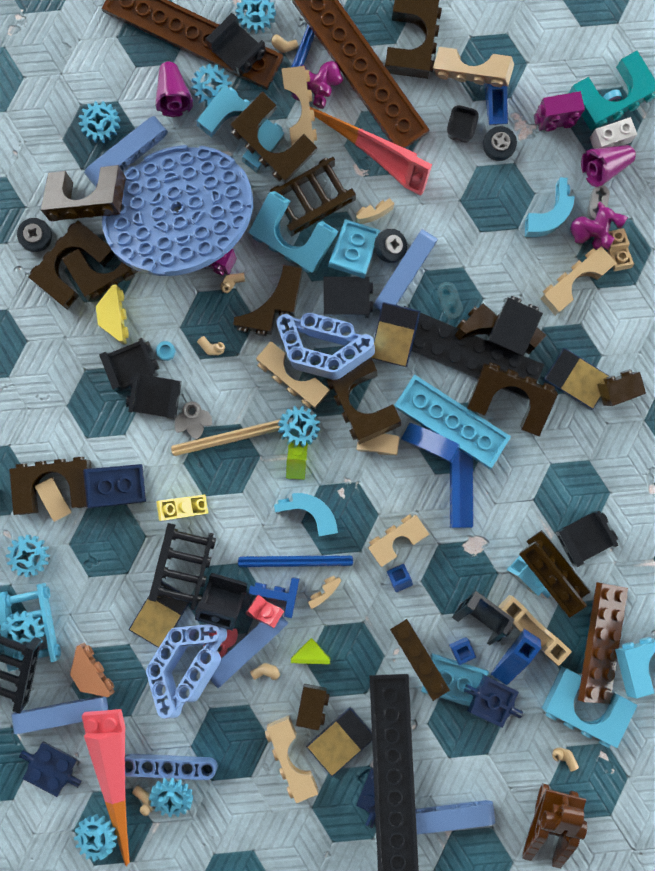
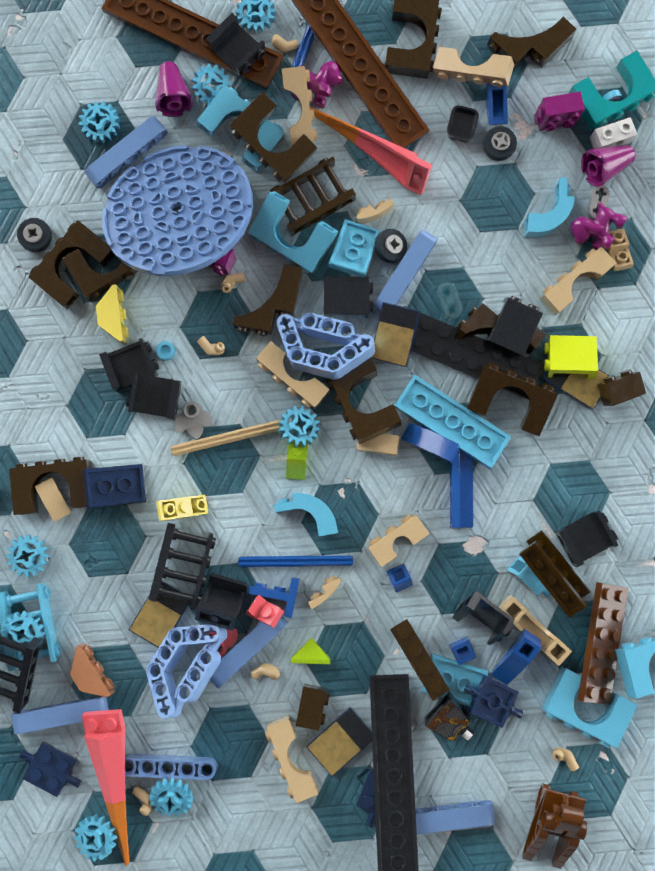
(103, 201): arch -> none
(449, 719): none -> torso
(539, 46): none -> dark brown arch
(571, 355): none -> neon yellow panel

